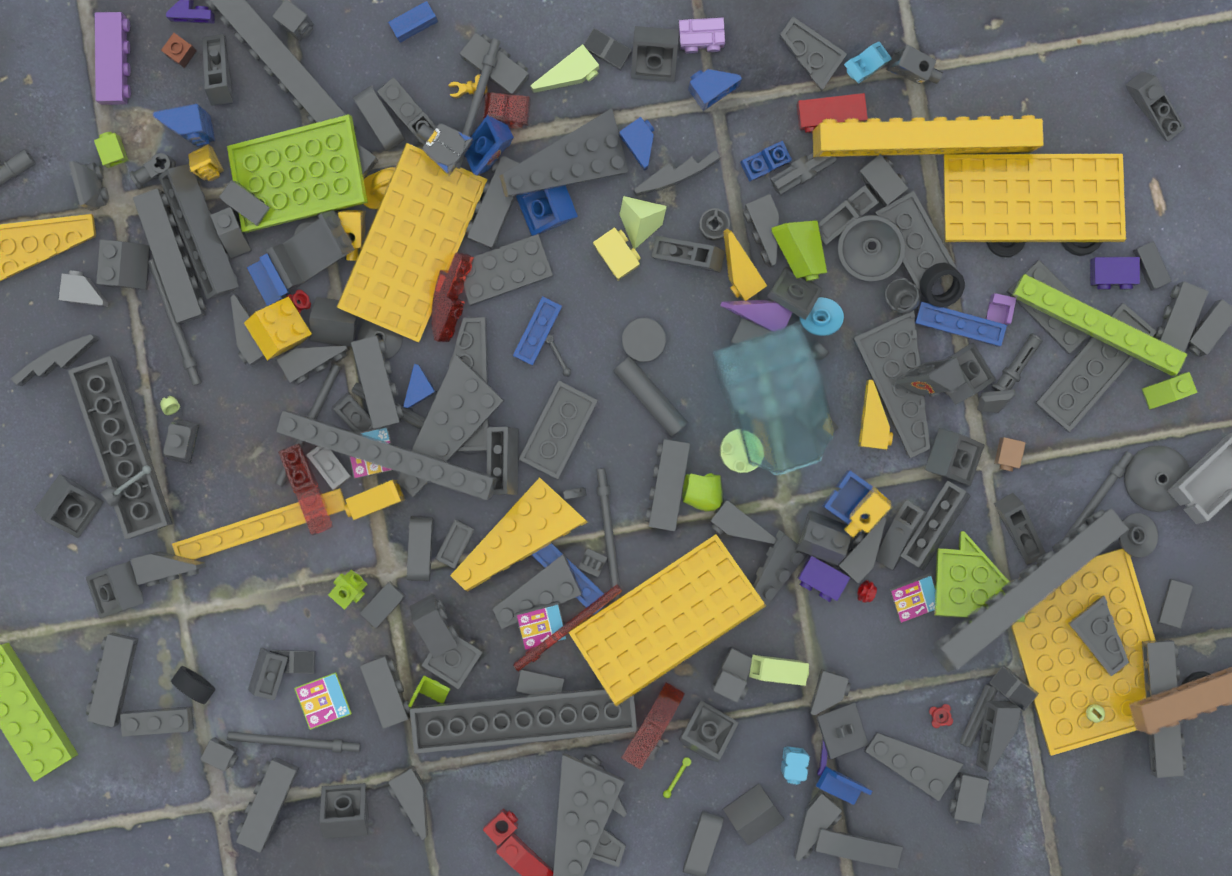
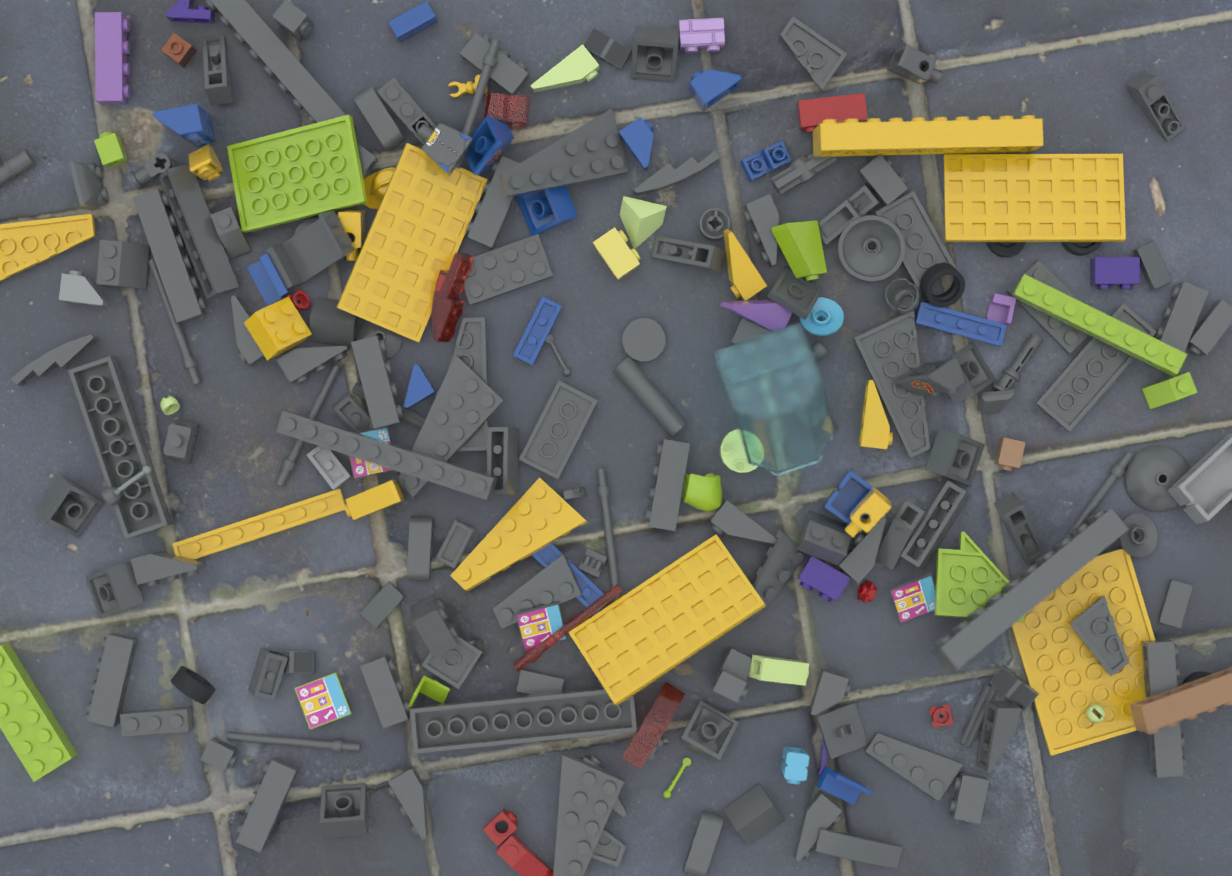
(244, 202): dark grey slope -> none
(306, 489): clear red slope -> none
(348, 589): lime brick -> none
(867, 62): medium azure brick -> none

